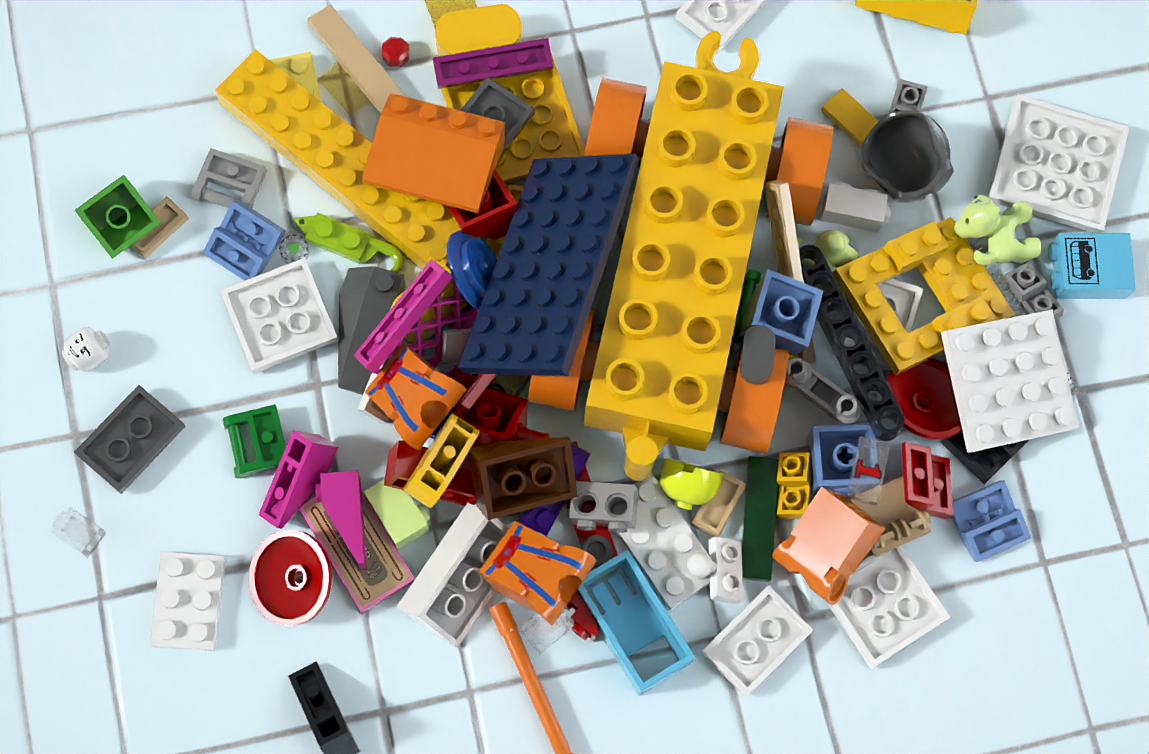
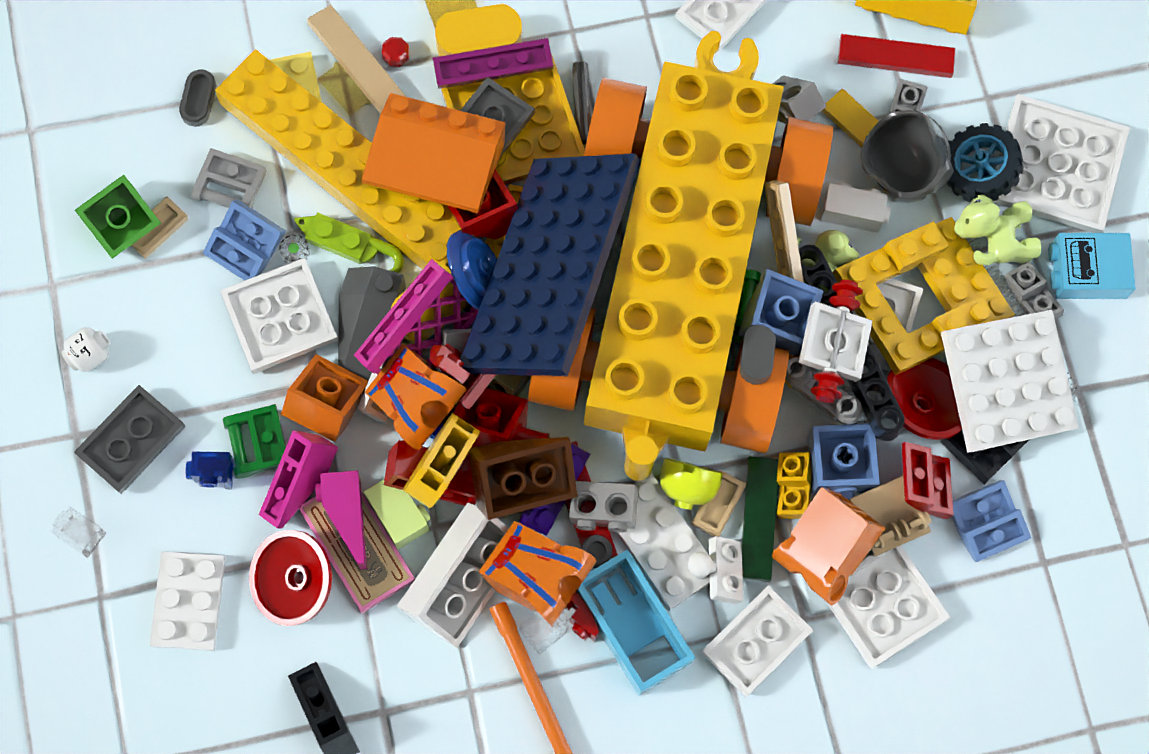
(197, 98): none -> dark grey tile
(210, 469): none -> clear blue brick
(324, 397): none -> orange slope
(448, 360): none -> slope
(581, 98): none -> dark grey axle
(799, 99): none -> light grey brick
(836, 341): none -> white plate
(868, 470): clear tile -> none
(896, 55): none -> red tile
(984, 137): none -> black wheel

